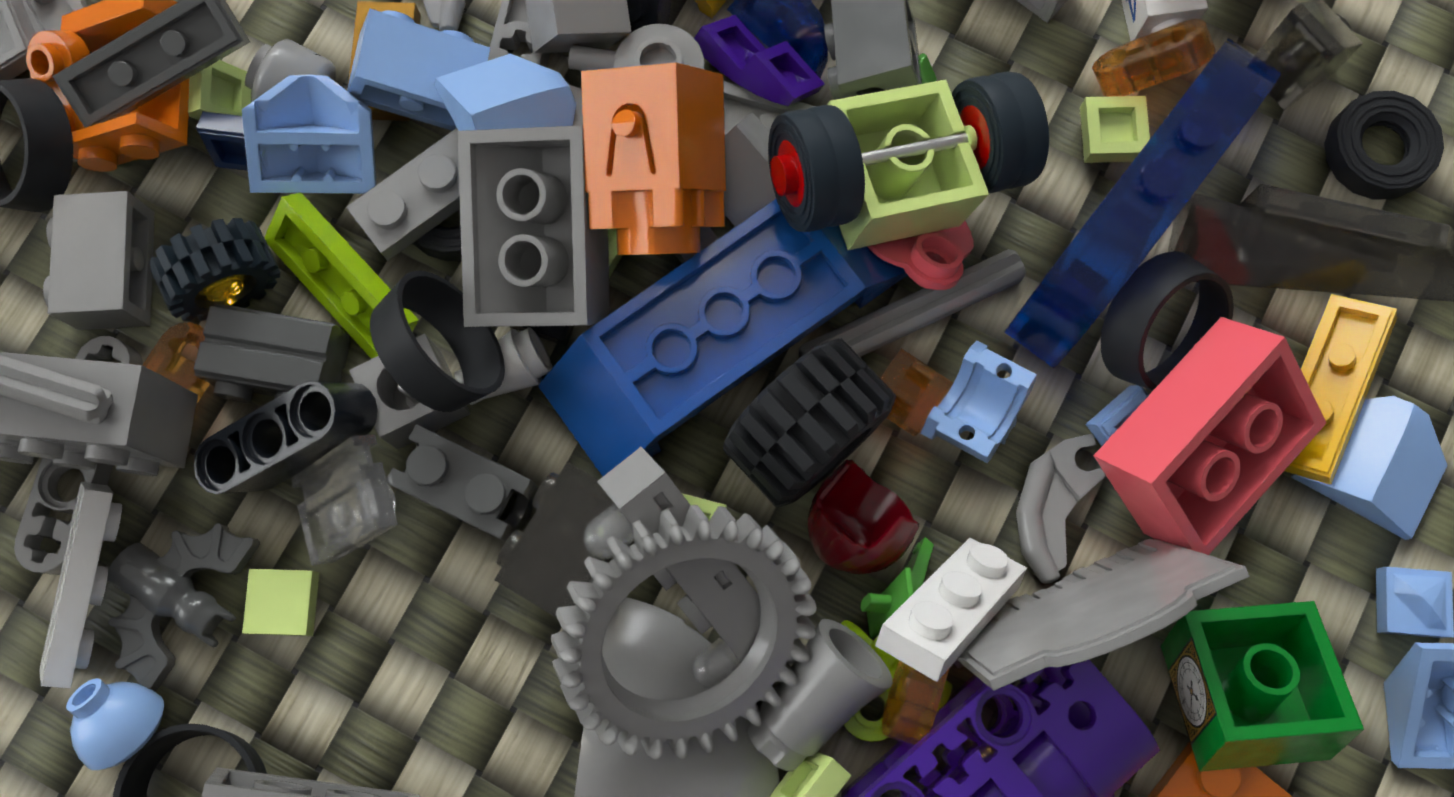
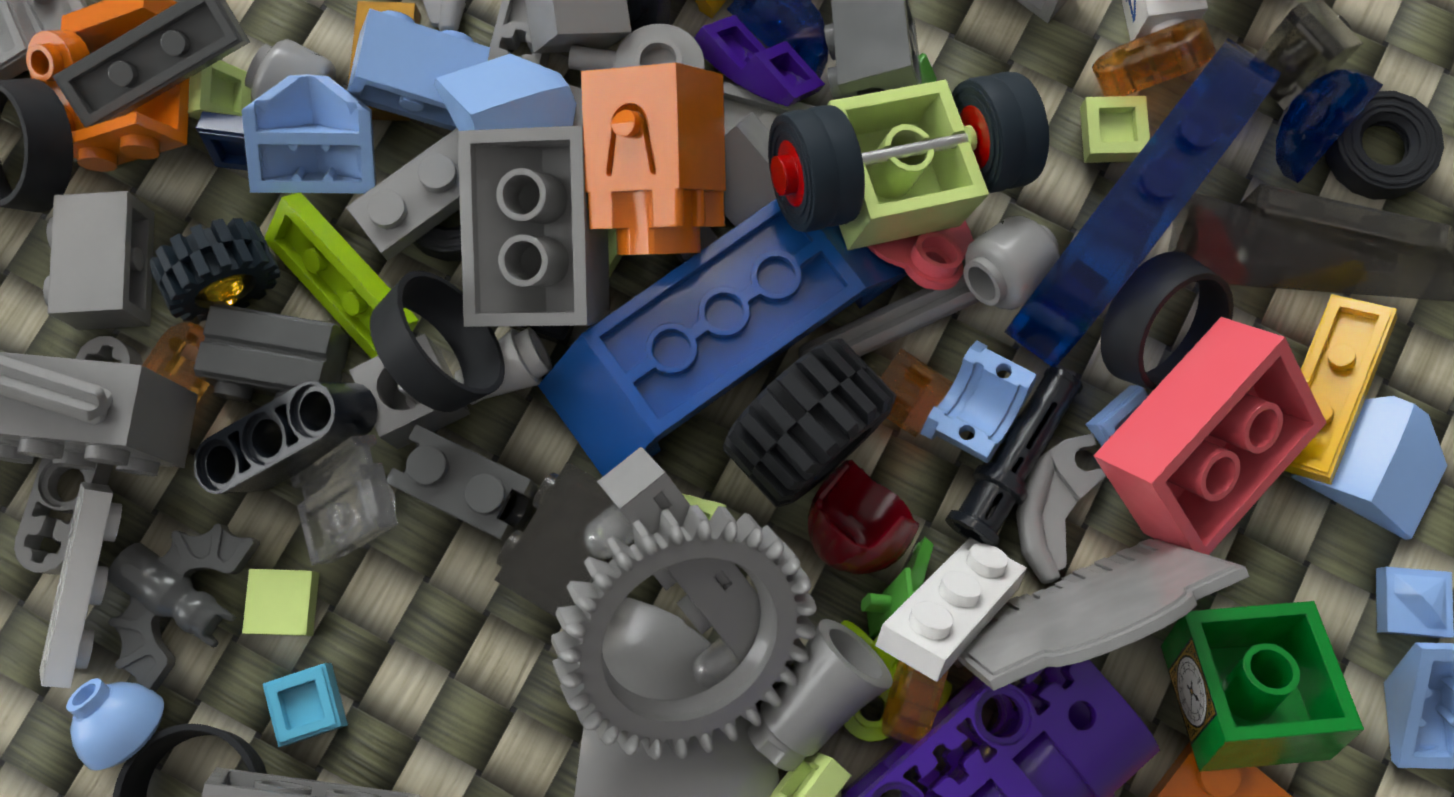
(304, 704): none -> medium azure tile
(1002, 481): none -> black pin
(1010, 262): none -> light grey head
(1320, 117): none -> clear blue plate

